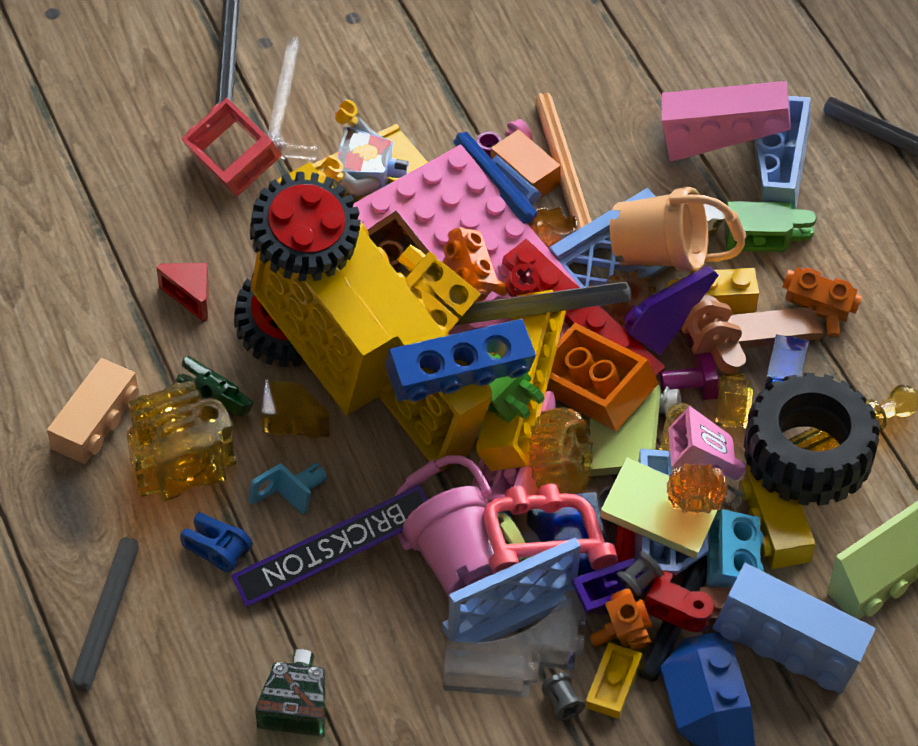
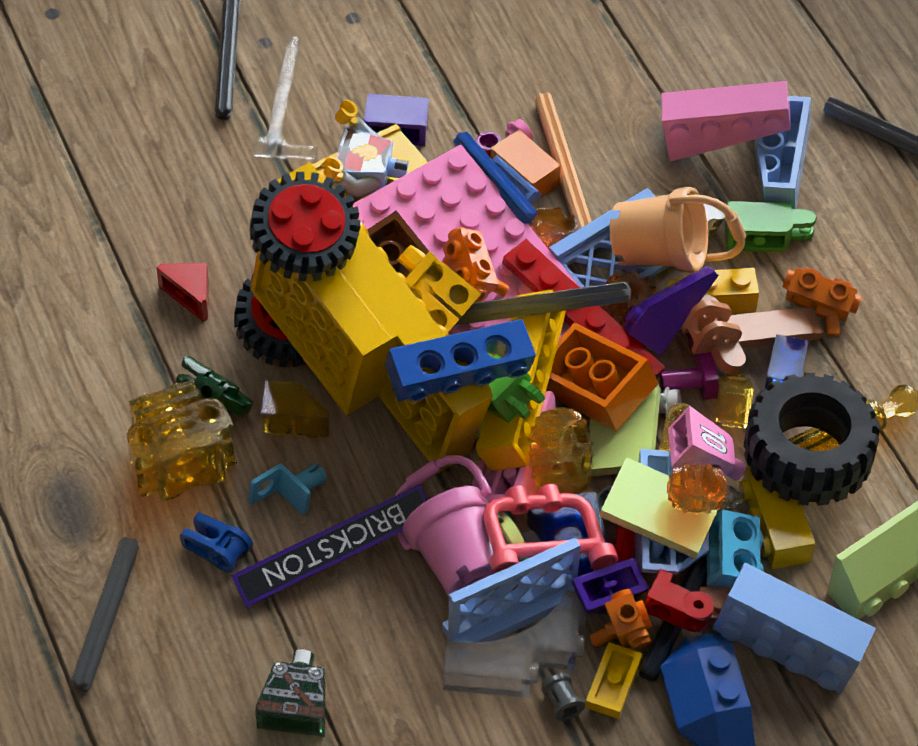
(93, 411): light nougat brick -> none
(249, 164): coral window -> none
(407, 112): none -> brick
(516, 274): red bush -> none
(636, 585): dark grey bush -> none

